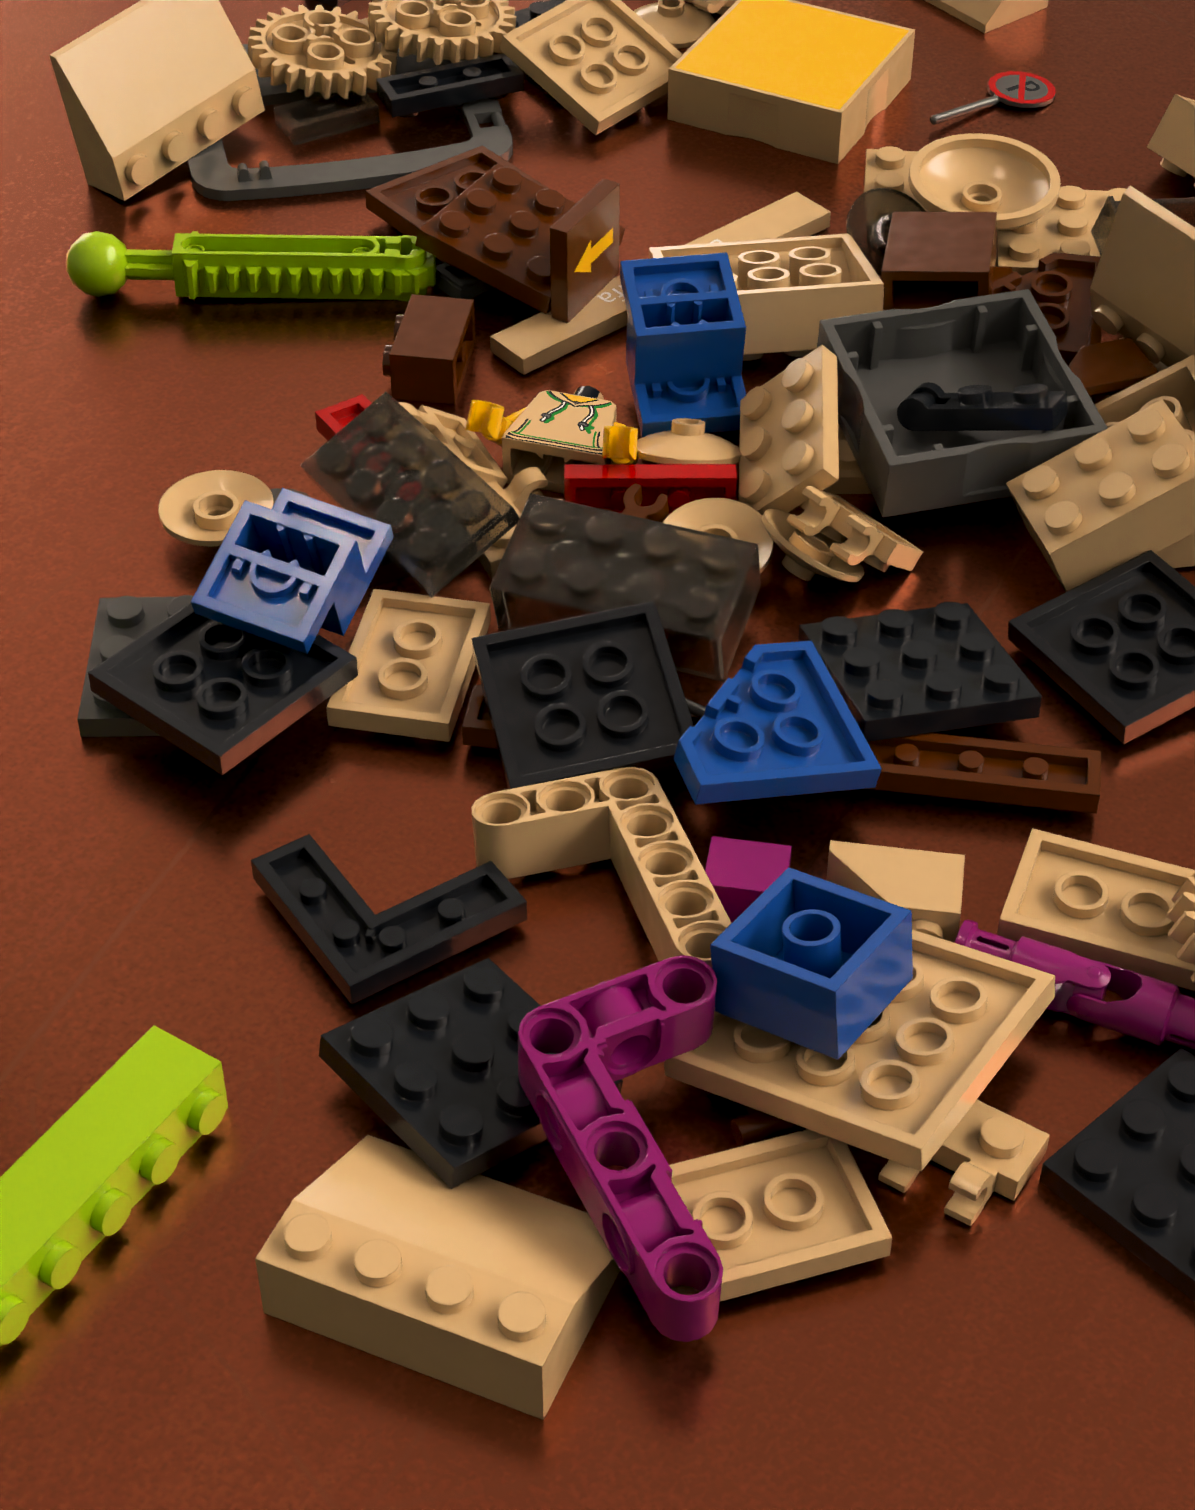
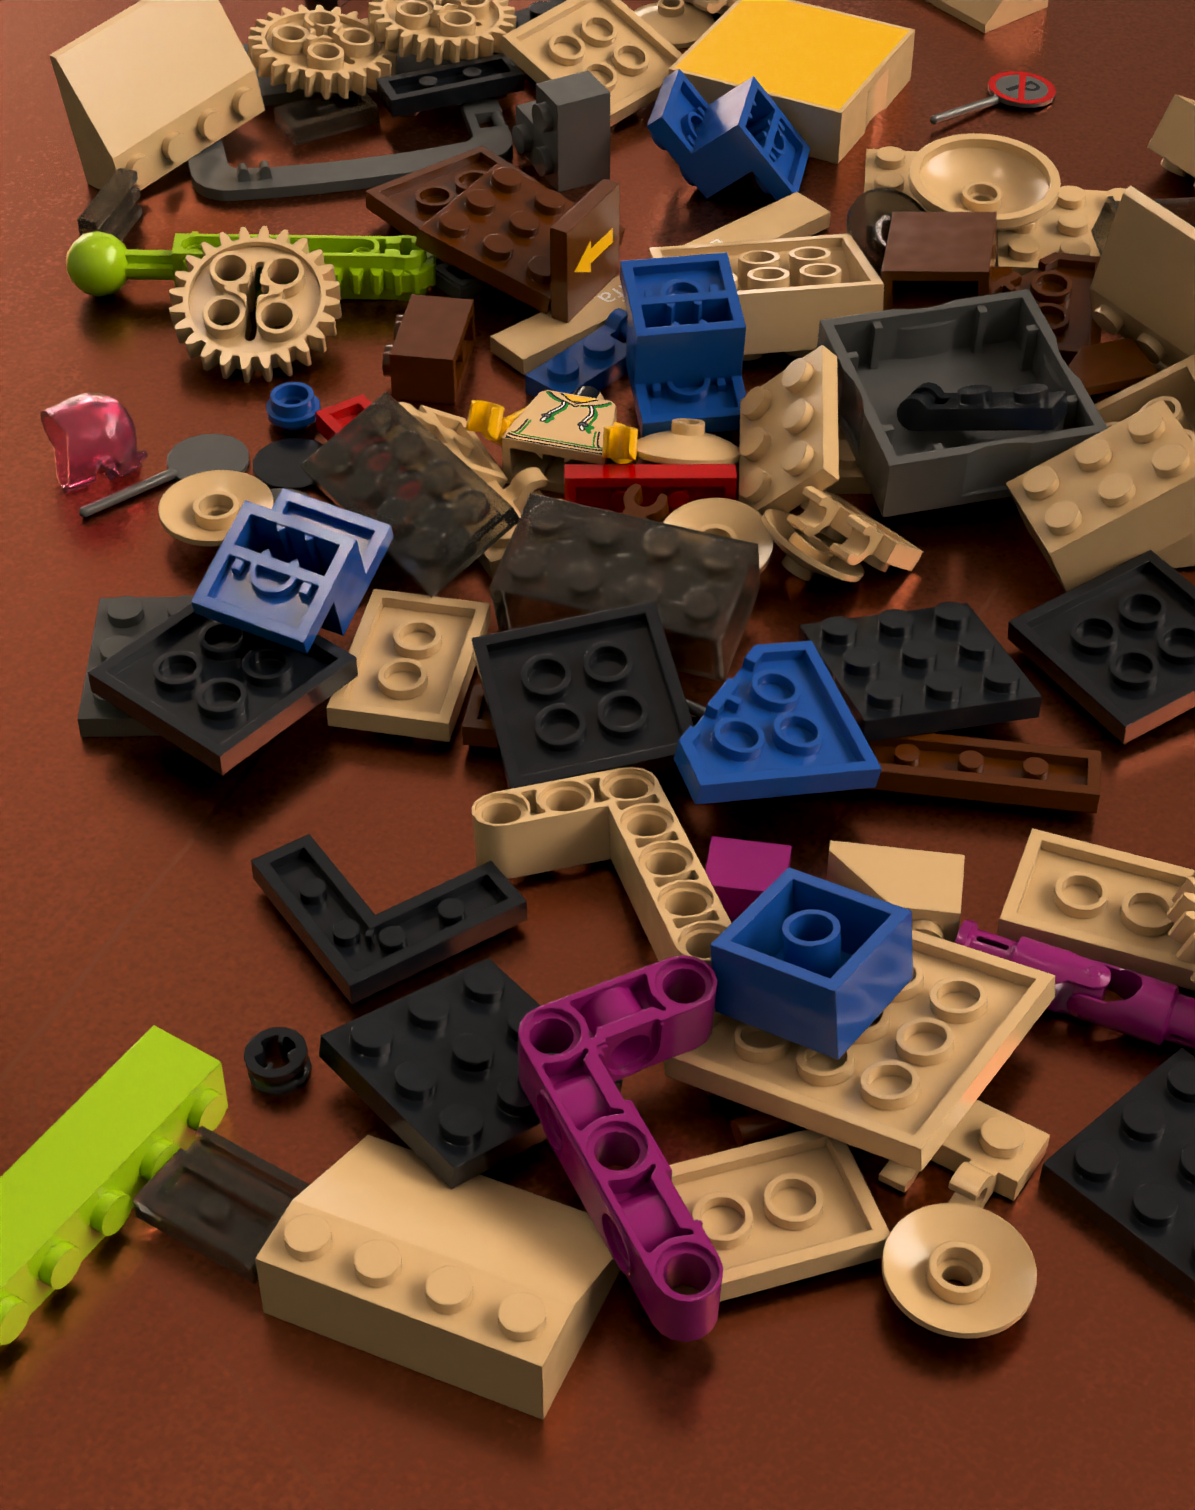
(89, 435): none -> clear pink helmet
(113, 207): none -> clear smoke tile
(186, 458): none -> dark grey piece
(209, 299): none -> tan gear
(218, 1201): none -> clear smoke plate
(272, 1043): none -> black bush
(280, 464): none -> black piece
(292, 406): none -> blue plate
(566, 131): none -> dark grey brick
(589, 362): none -> blue plate
(728, 137): none -> blue bracket
(963, 1246): none -> tan dish

